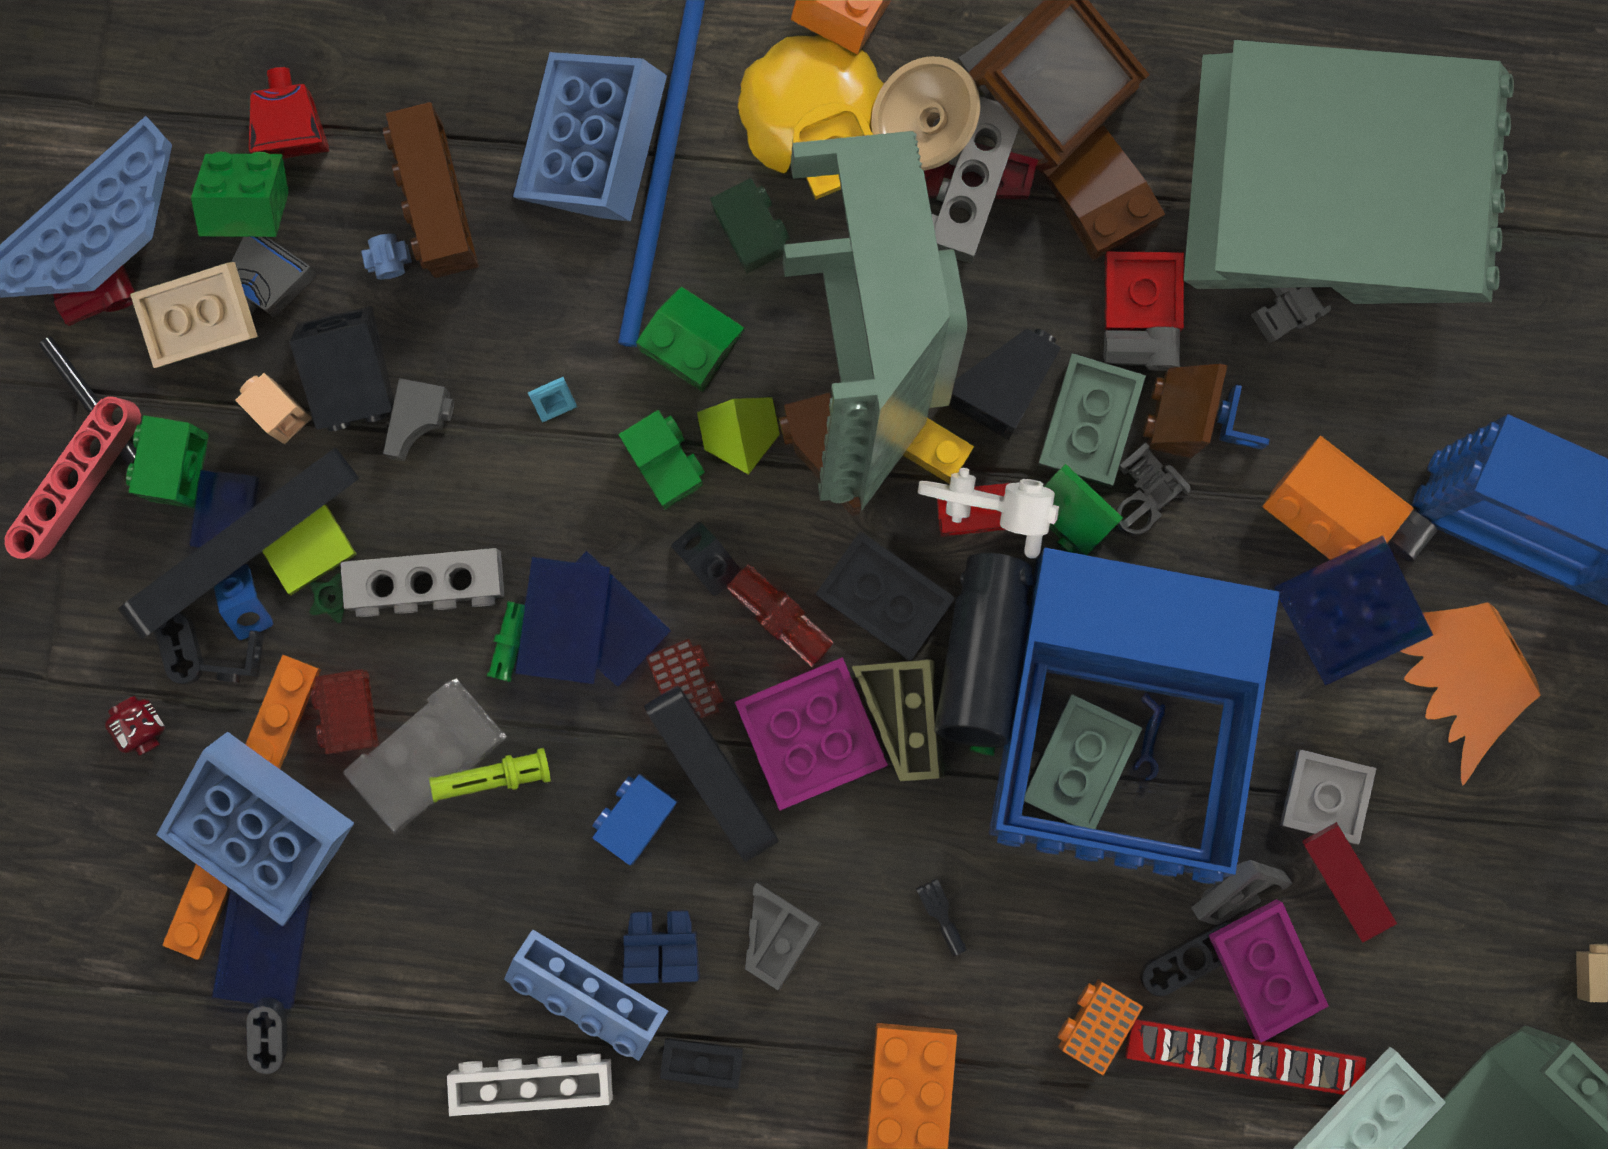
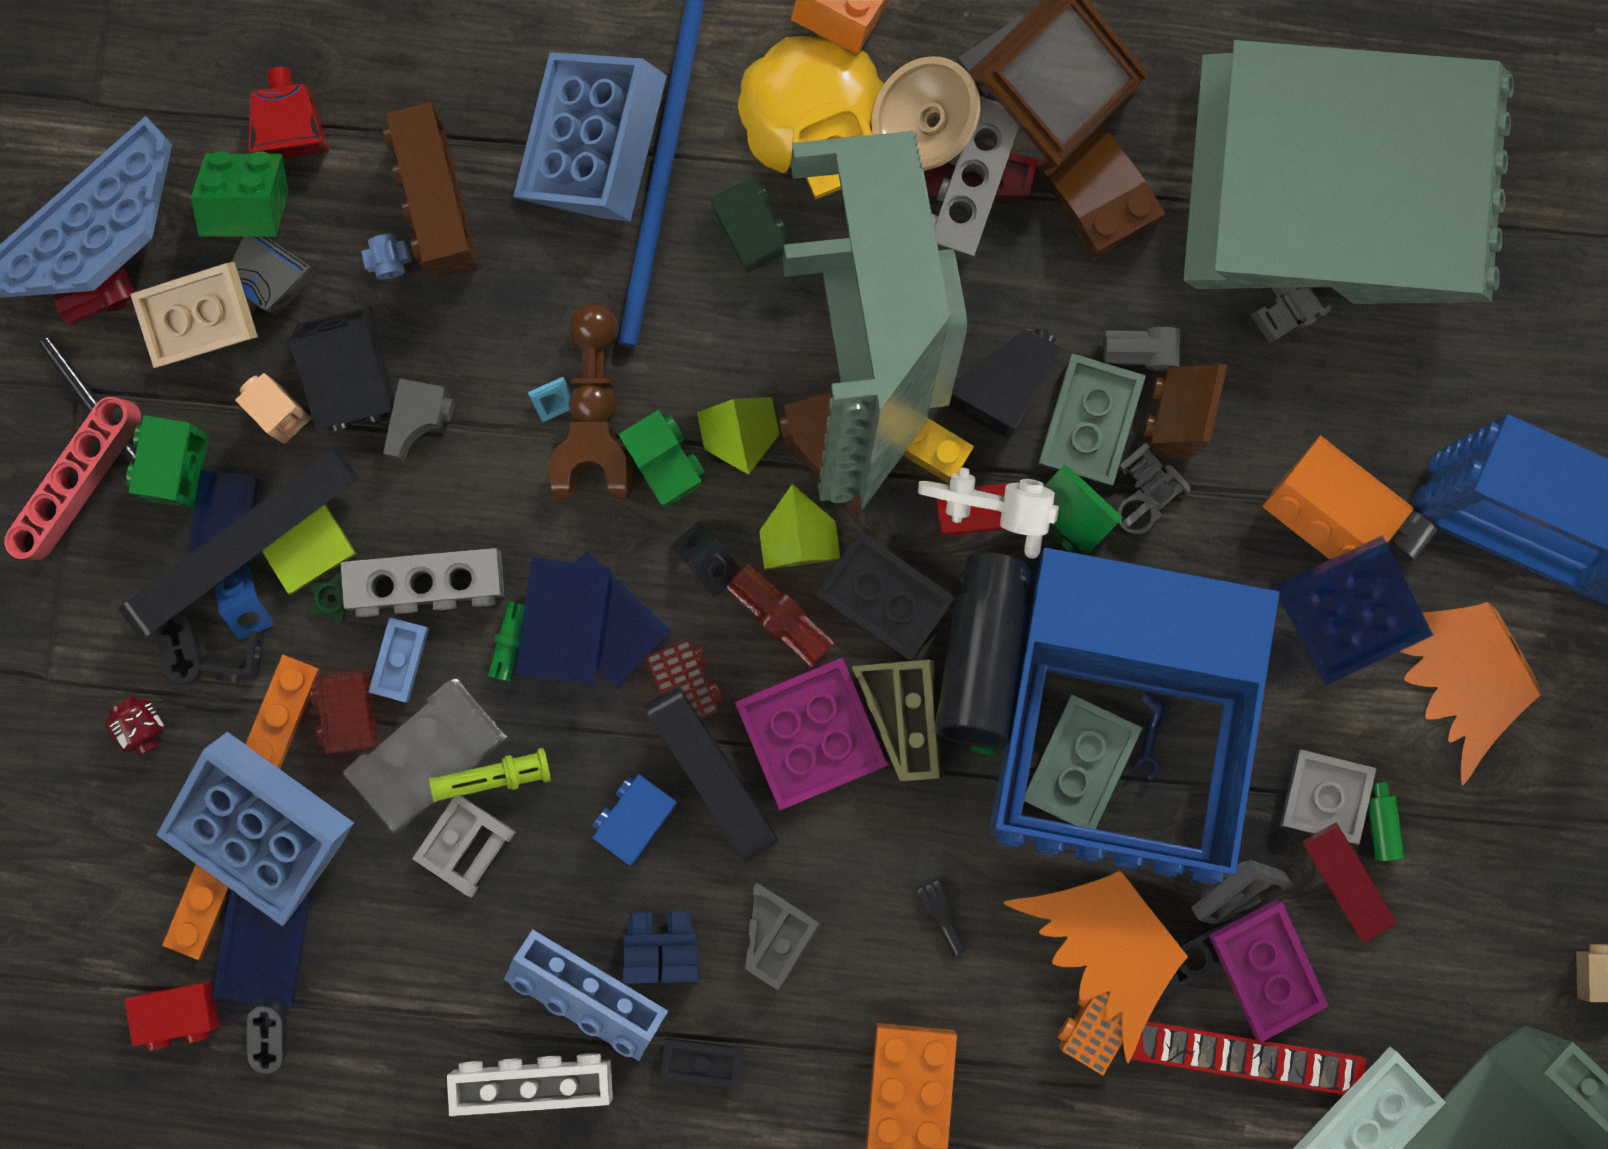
(172, 1014): none -> red brick
(398, 660): none -> medium blue plate
(452, 838): none -> light grey plate
(592, 408): none -> reddish brown piece
(689, 338): green slope -> none
(798, 533): none -> lime slope
(1117, 941): none -> orange piece
(1144, 290): red plate -> none
(1226, 417): blue bracket -> none
(1385, 824): none -> green cylinder

